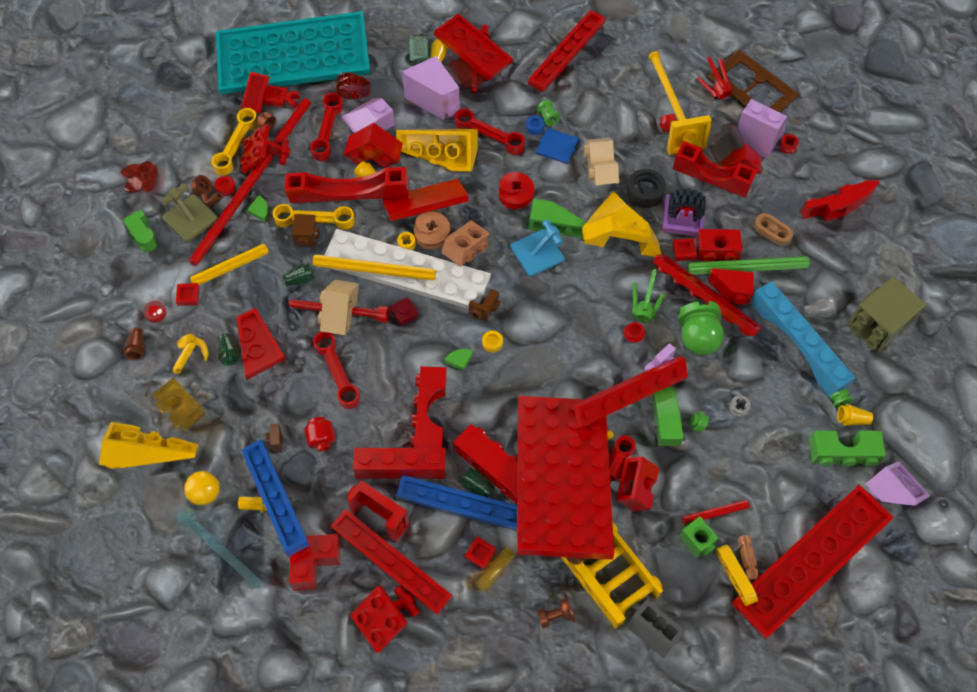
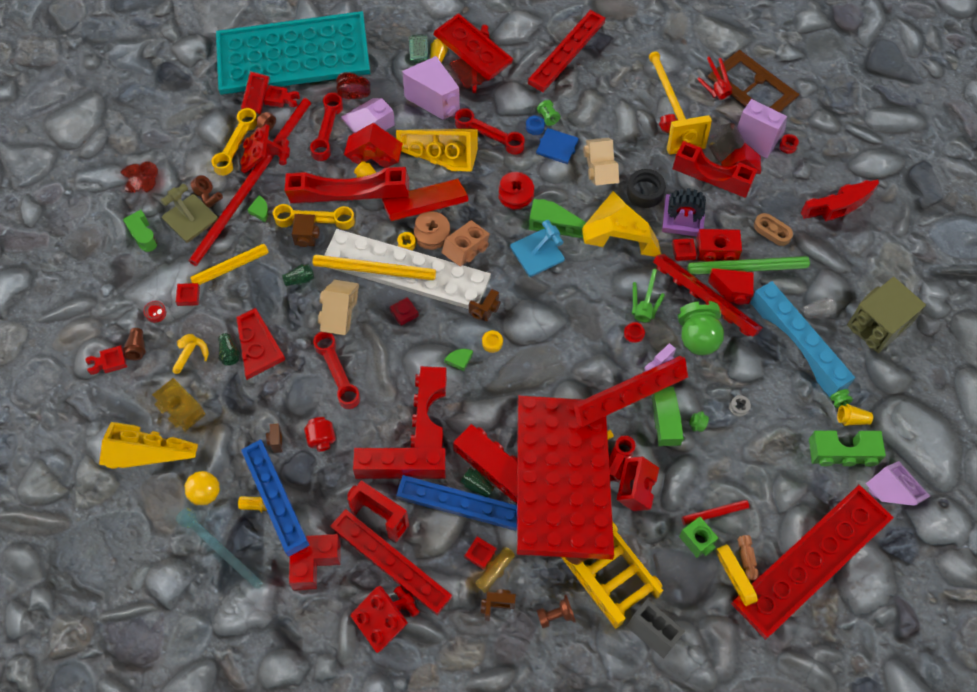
(110, 360): none -> red plate
(225, 185): red tile -> none
(380, 313): red piece -> none
(498, 599): none -> reddish brown bracket

